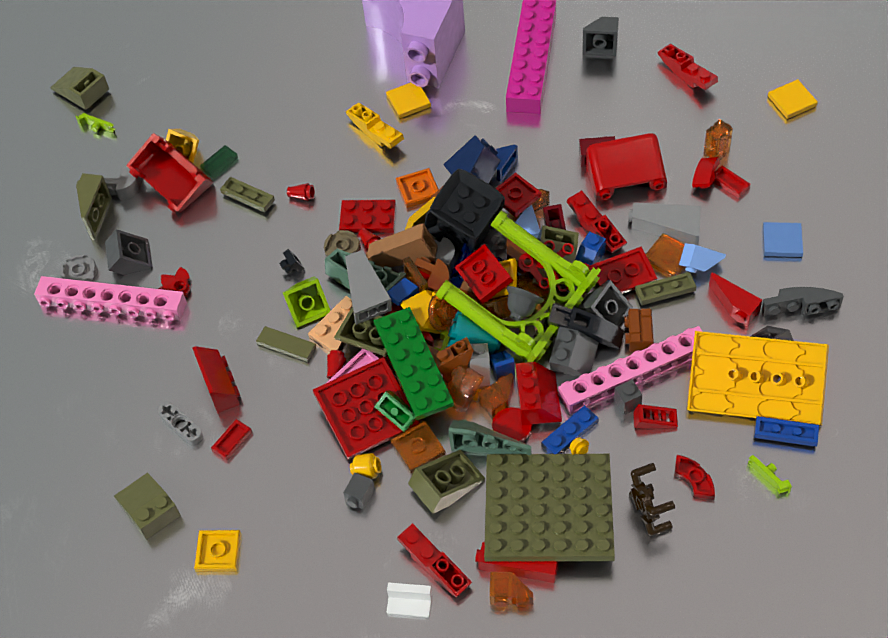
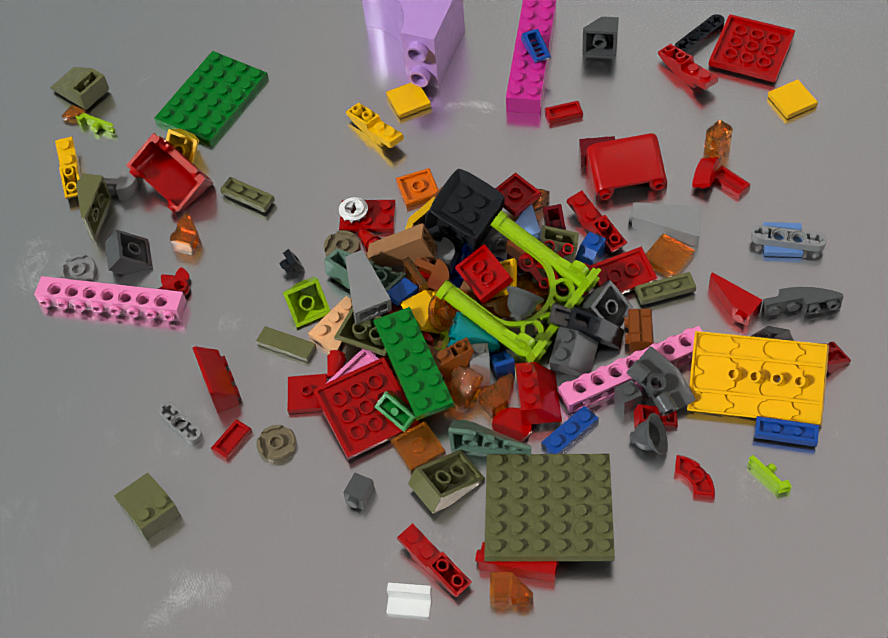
(69, 166): none -> yellow slope
(71, 112): none -> clear orange tile
(185, 237): none -> clear orange slope
(211, 97): none -> green plate
(217, 551): yellow tile -> none
(218, 161): clear green tile -> none
(276, 443): none -> dark tan tile
(301, 393): none -> red plate
(302, 191): red cone -> none
(347, 206): none -> white gear
(366, 465): yellow head -> none
(476, 158): dark blue slope -> none
(507, 156): blue slope -> none
(531, 35): none -> blue slope
(563, 112): none -> red tile
(579, 446): yellow plate -> none
(643, 496): dark brown plate -> none
(651, 435): none -> dark grey hat
(672, 390): none -> dark grey panel
(699, 258): light blue slope -> none
(713, 24): none -> black beam
(752, 48): none -> red plate
(788, 241): none -> light grey beam
(836, 358): none -> red slope

